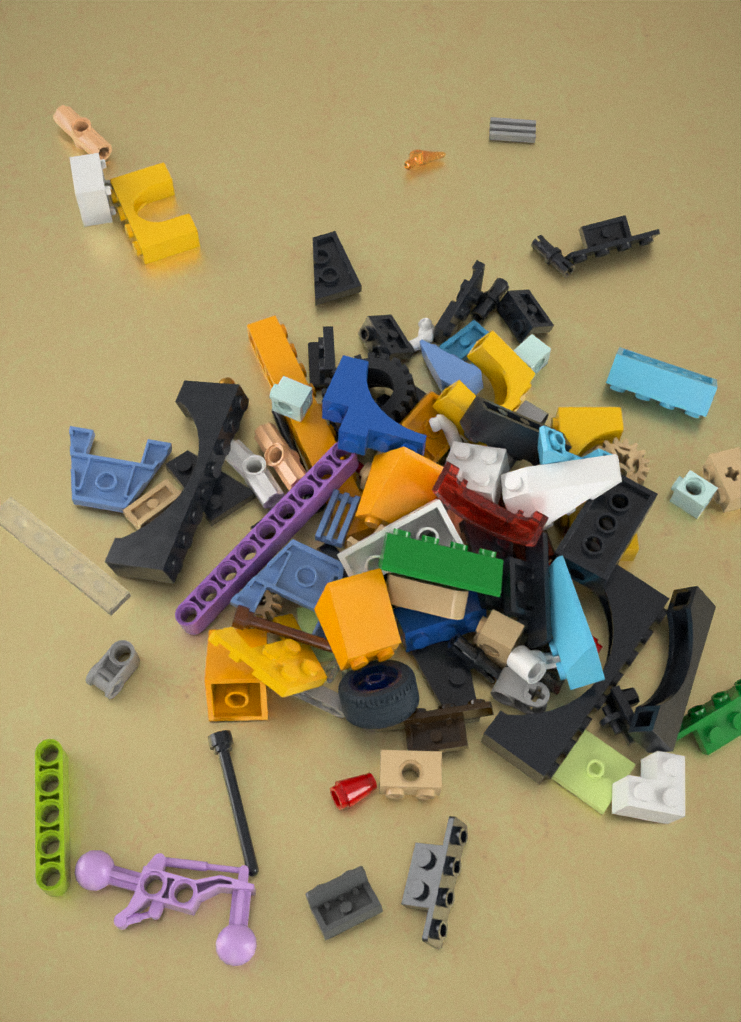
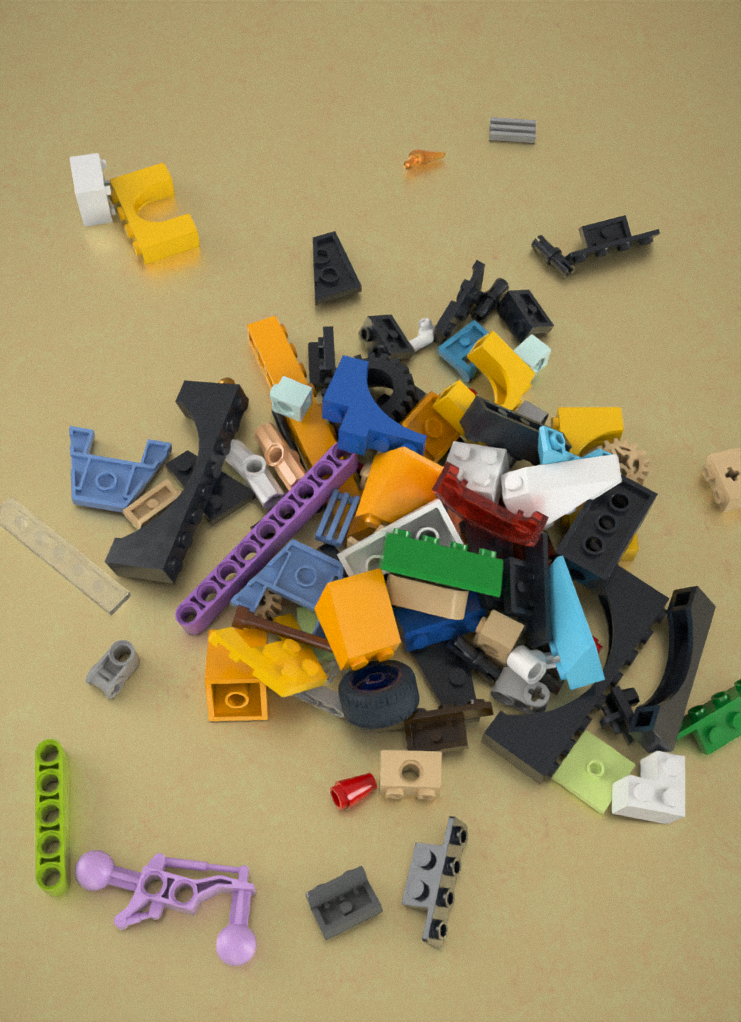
(82, 132): light nougat piece -> none
(221, 744): black piece -> none
(448, 368): medium blue slope -> none
(448, 427): white arm -> none
(662, 382): medium azure slope -> none
(691, 503): light aqua brick -> none

